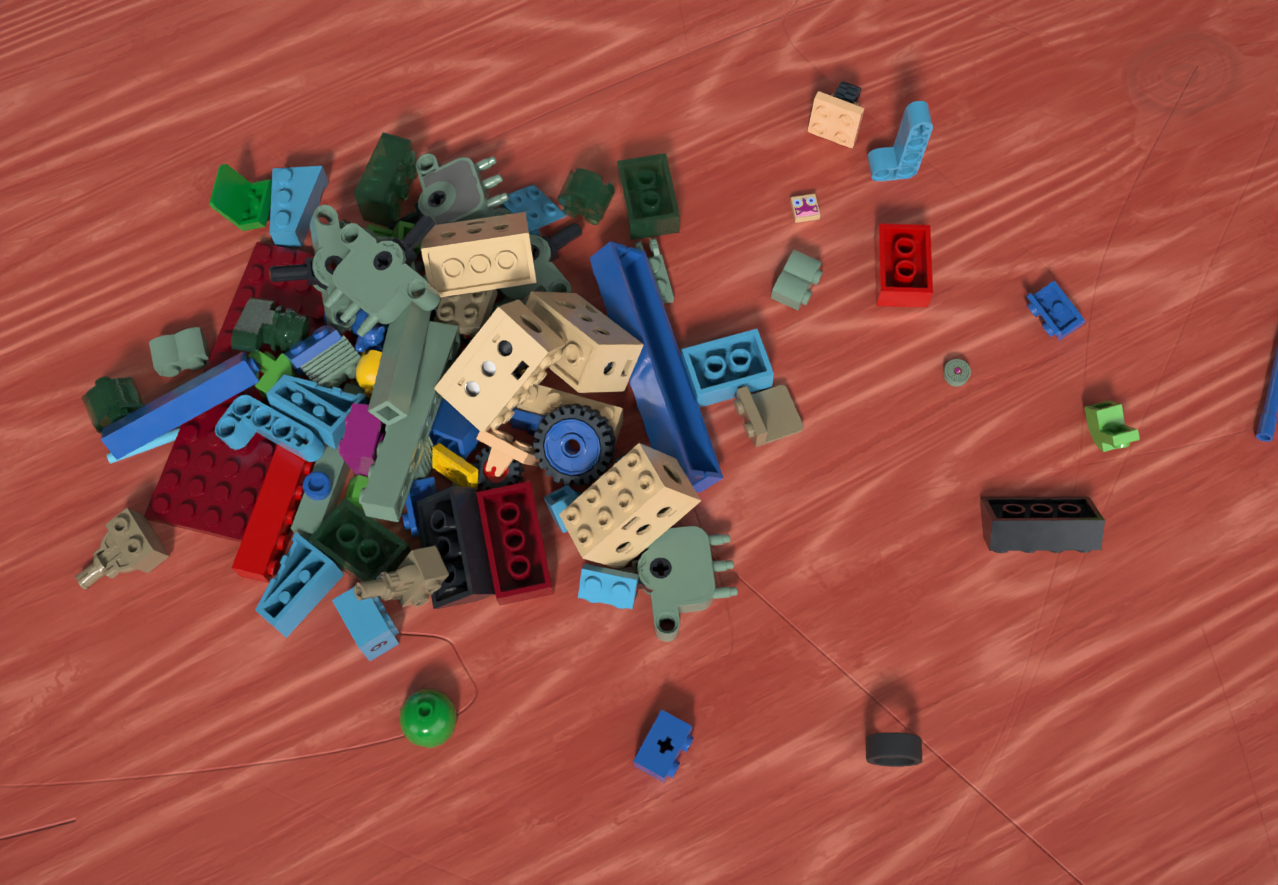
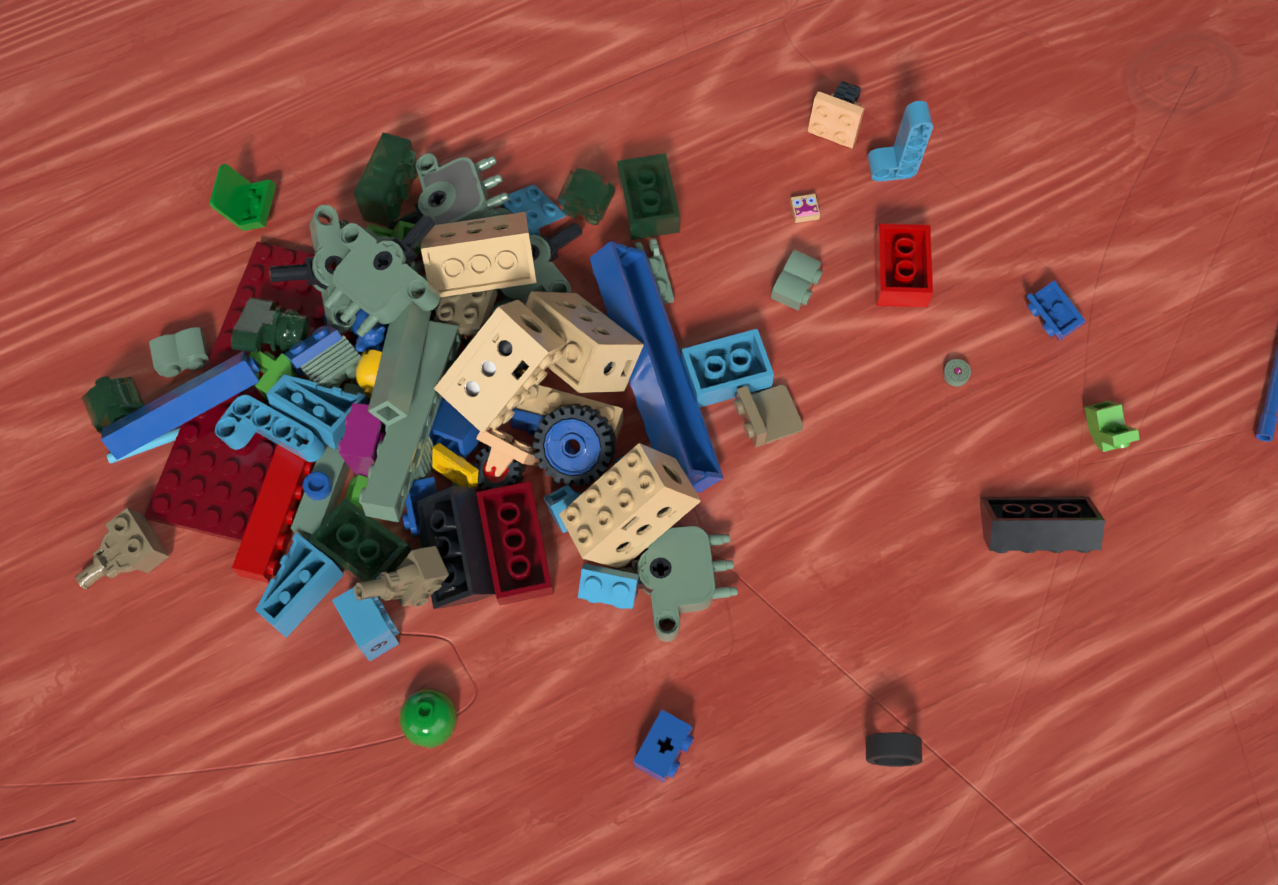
(293, 203): dark azure wedge -> none

